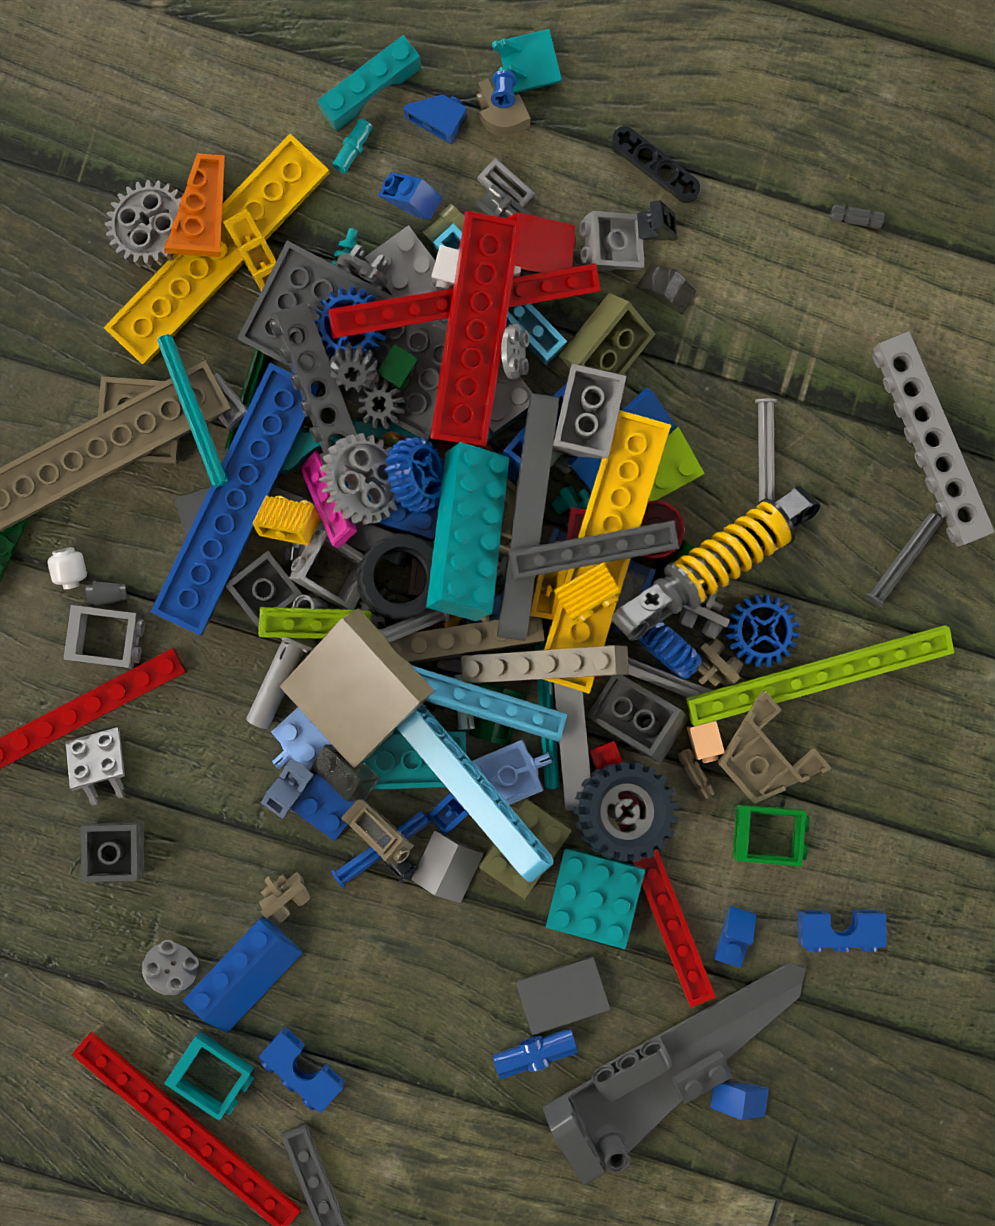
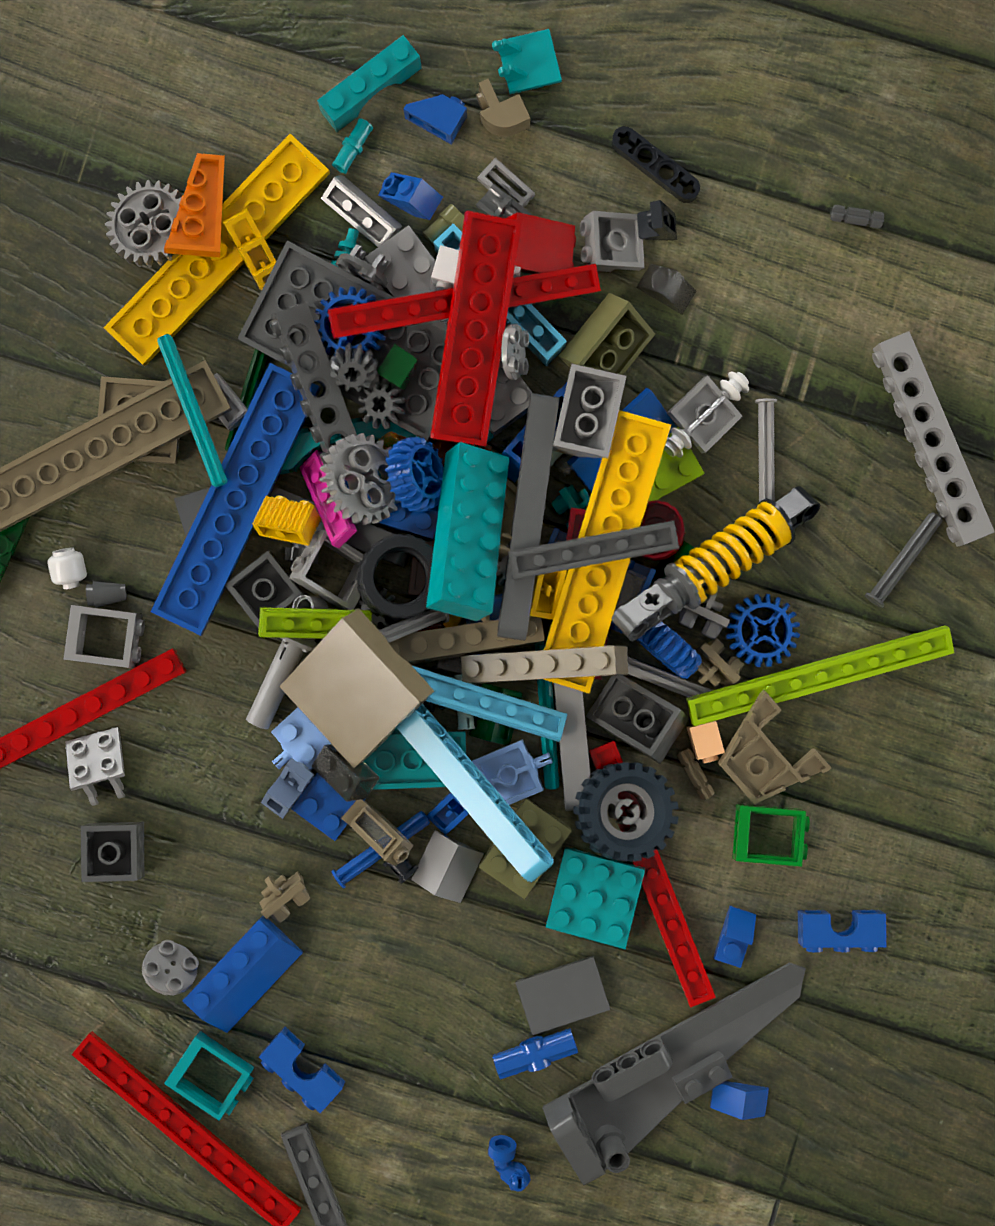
(360, 211): none -> light grey slope
(502, 1151): none -> blue arm
(503, 89): blue bush -> none
(588, 592): yellow brick -> none
(705, 414): none -> light grey plate

